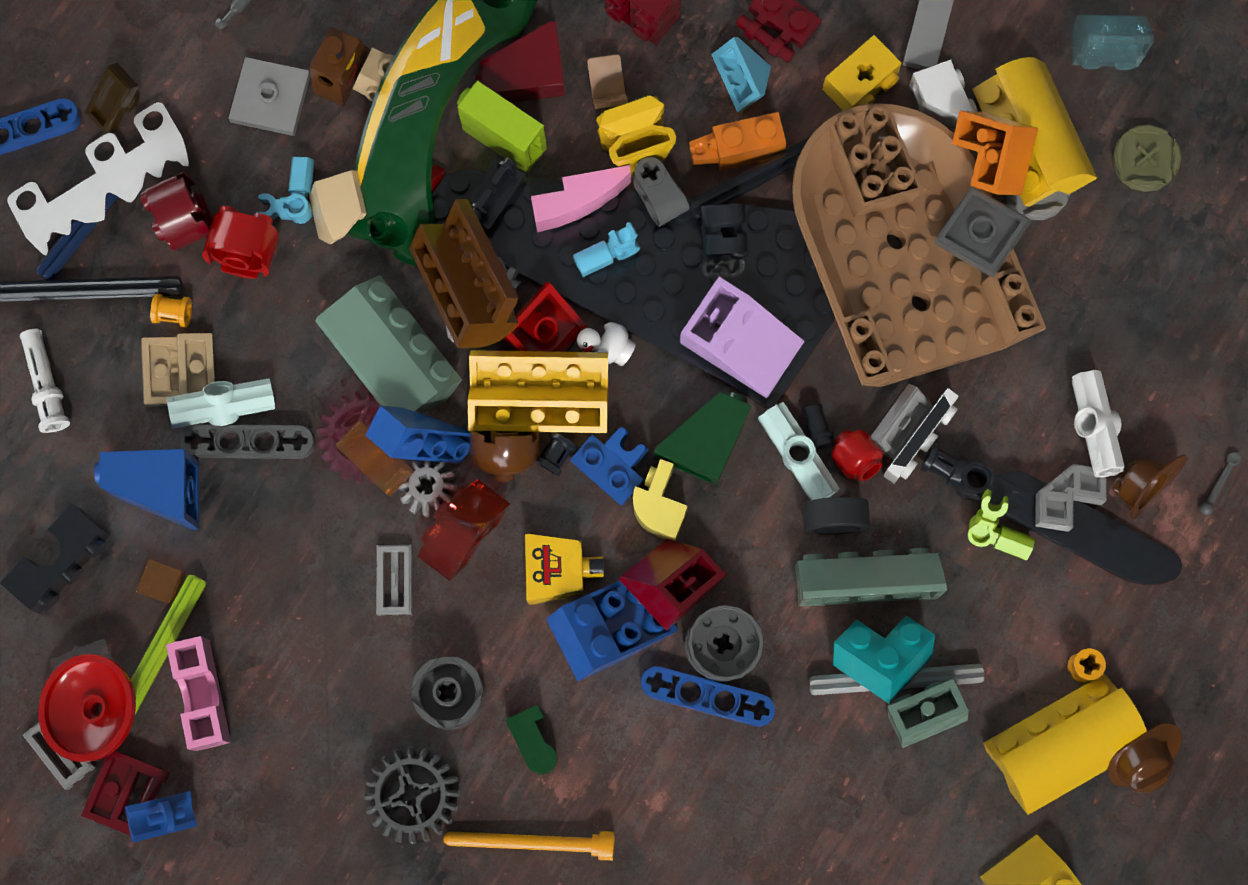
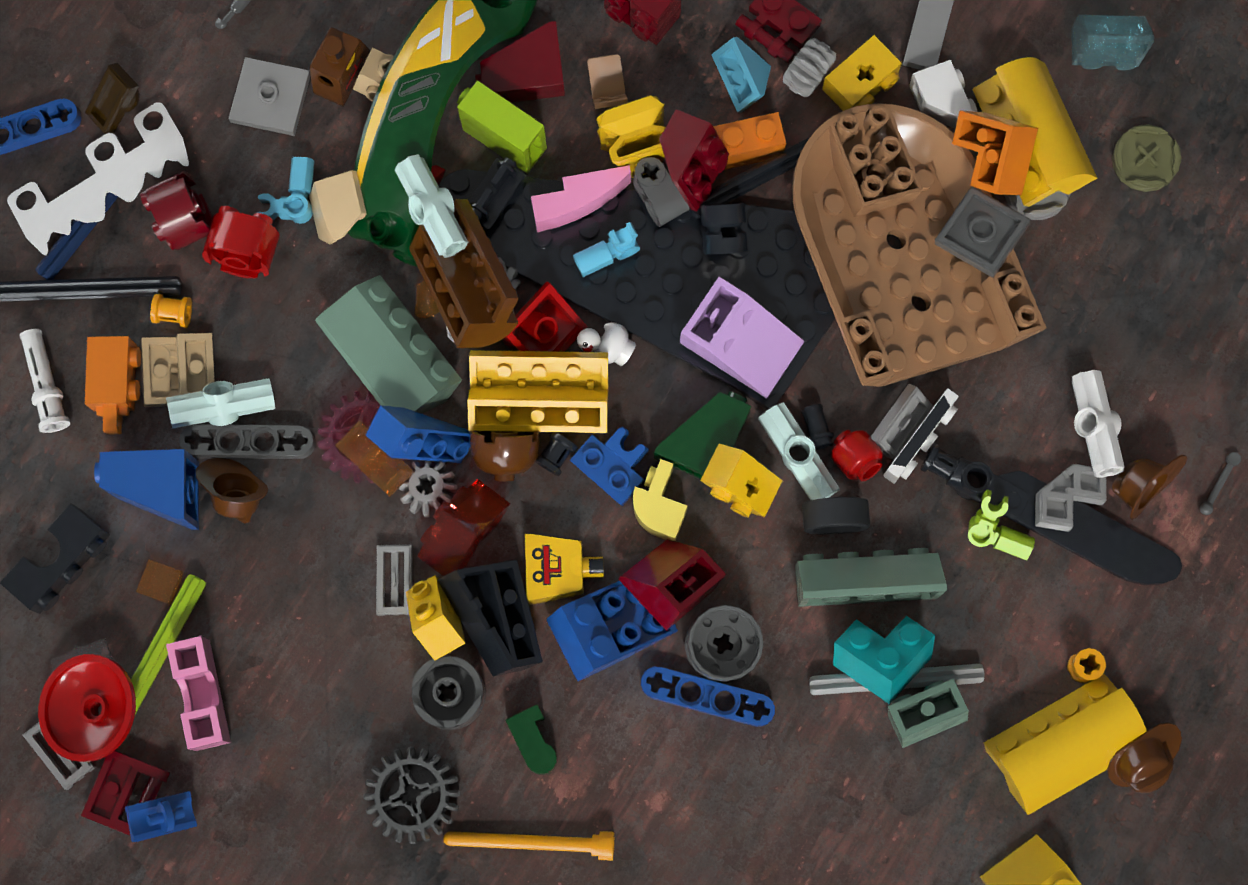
(111, 379): none -> orange hinge
(232, 487): none -> reddish brown piece
(425, 304): none -> clear orange tile
(431, 206): none -> light aqua piece
(434, 618): none -> yellow brick
(495, 615): none -> black wedge
(693, 156): none -> dark red slope
(741, 481): none -> yellow brick
(809, 67): none -> light grey gear

